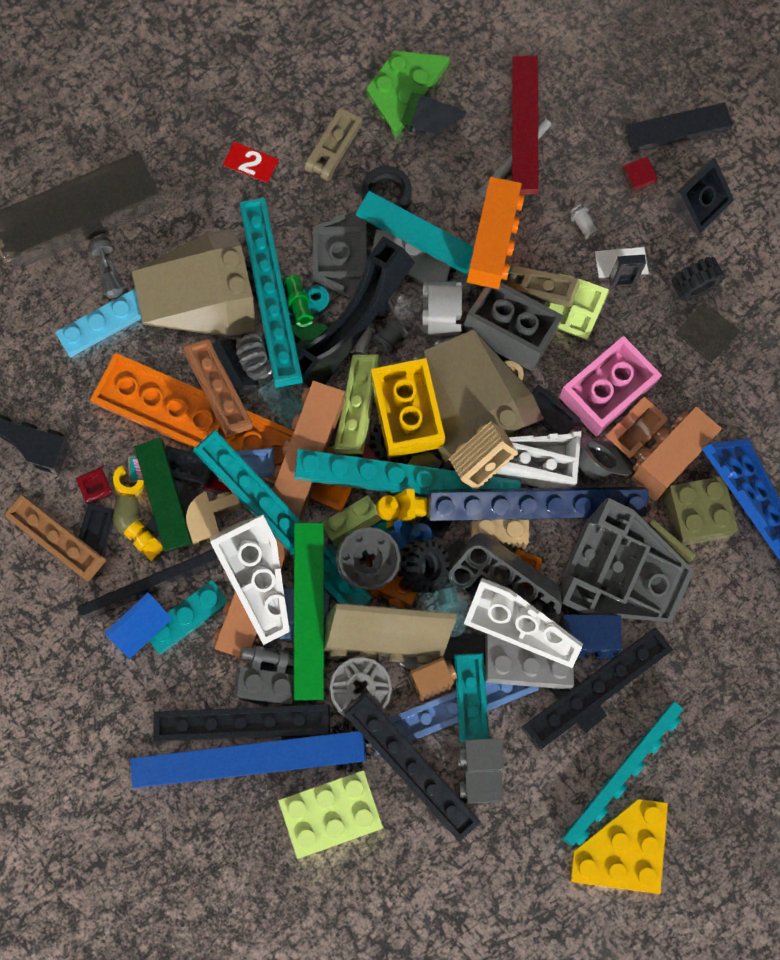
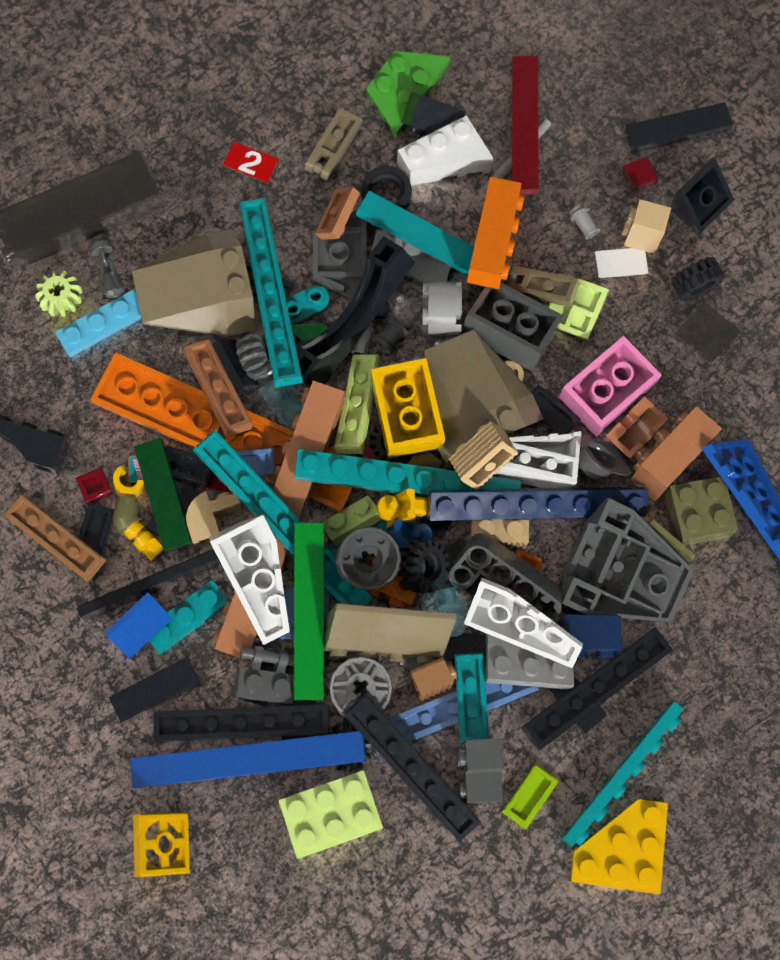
(68, 296): none -> yellowish green gear
(154, 690): none -> black tile
(181, 861): none -> yellow piece
(298, 300): green pin -> none
(337, 213): none -> nougat plate
(445, 153): none -> white wedge
(530, 796): none -> lime tile
(627, 270): black tile -> none
(646, 226): none -> tan piece

